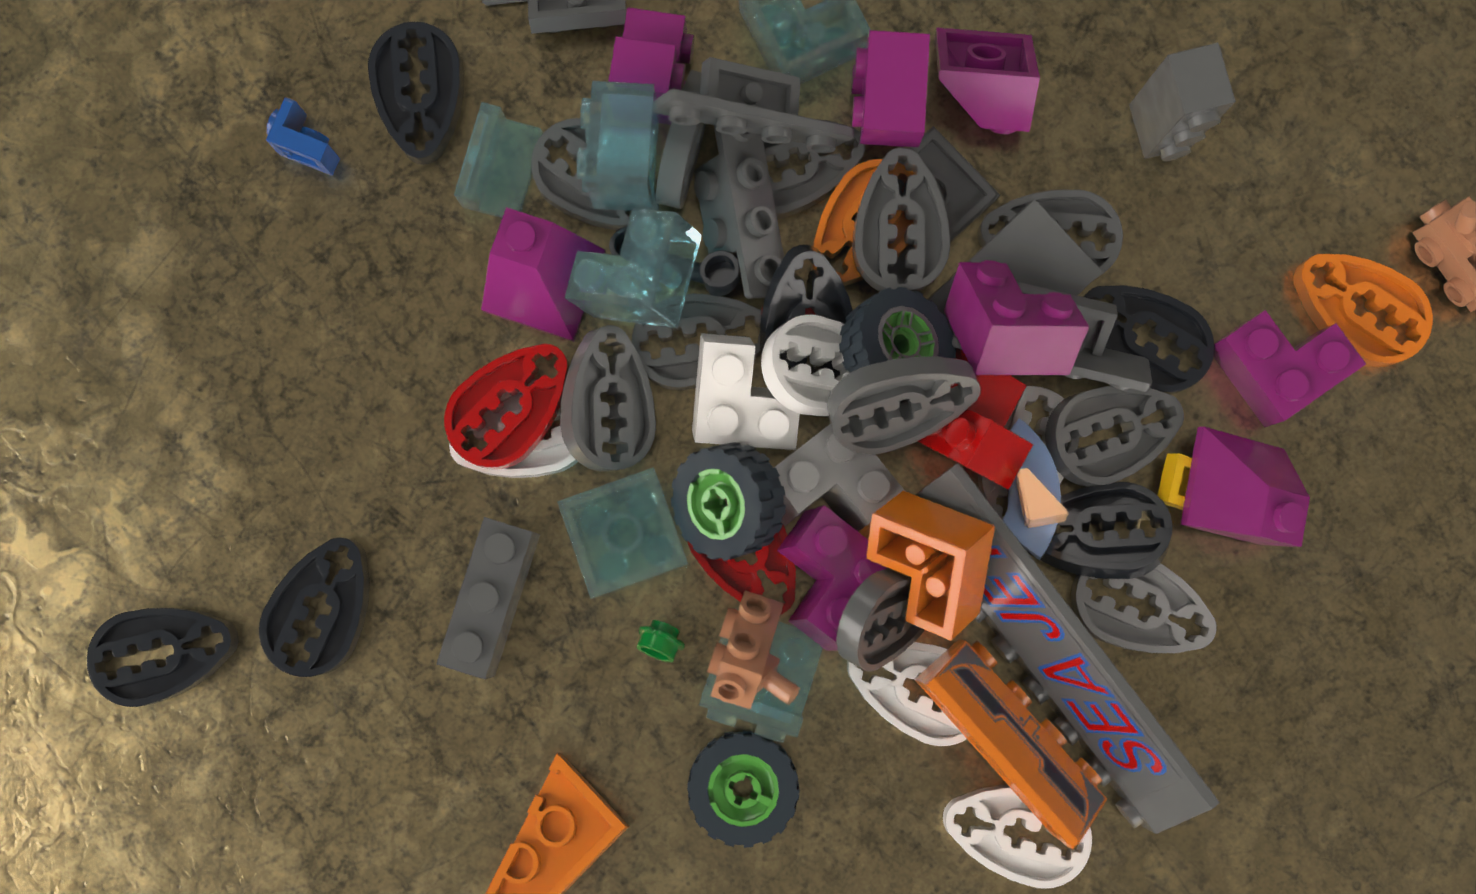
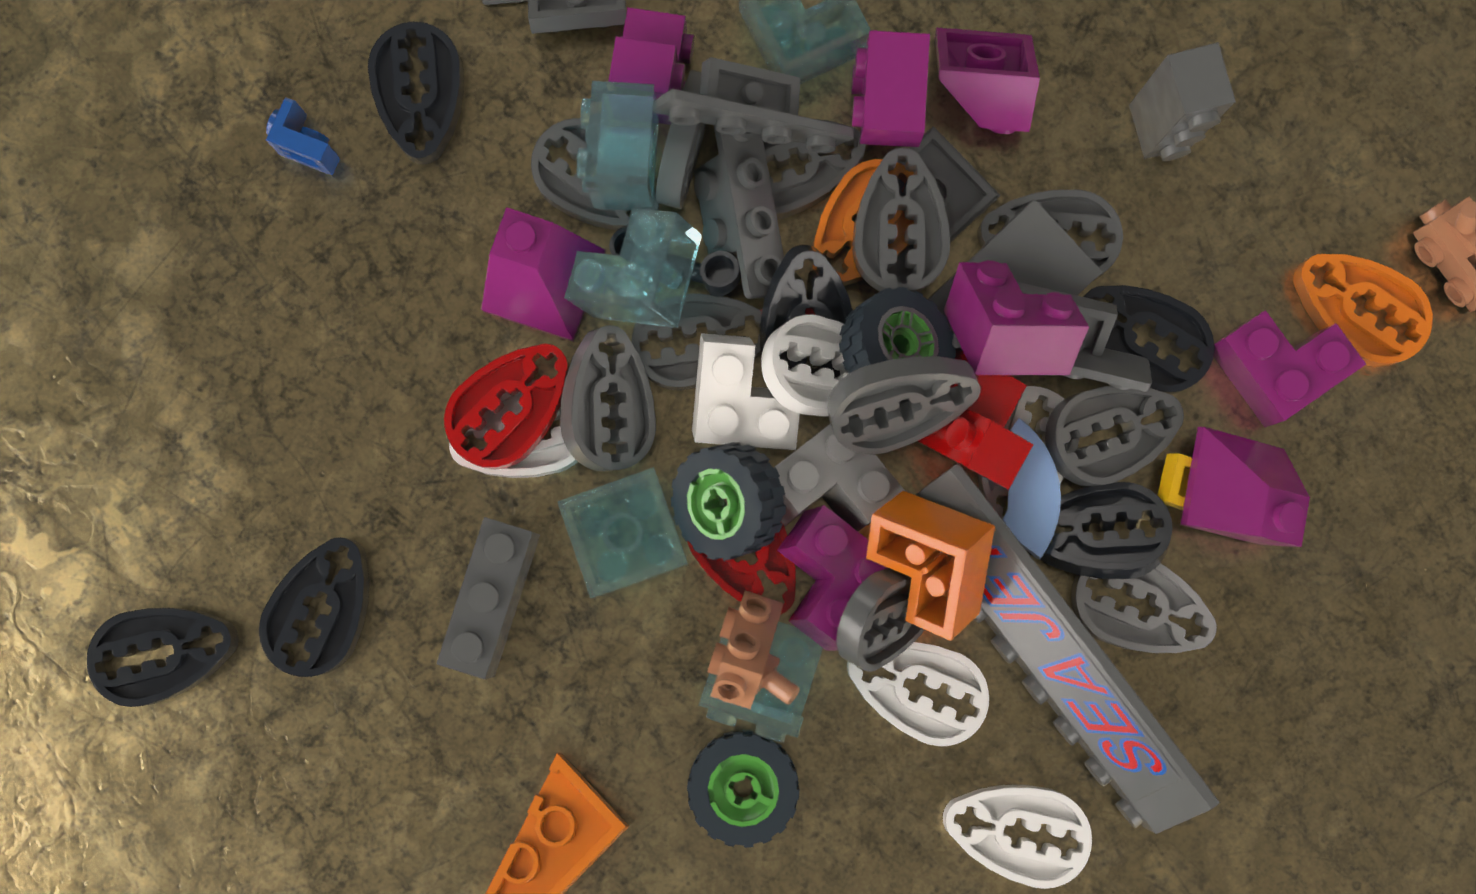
(496, 163): clear light blue panel -> none
(659, 641): green plate -> none
(1013, 741): orange slope -> none
(1037, 502): light nougat slope -> none

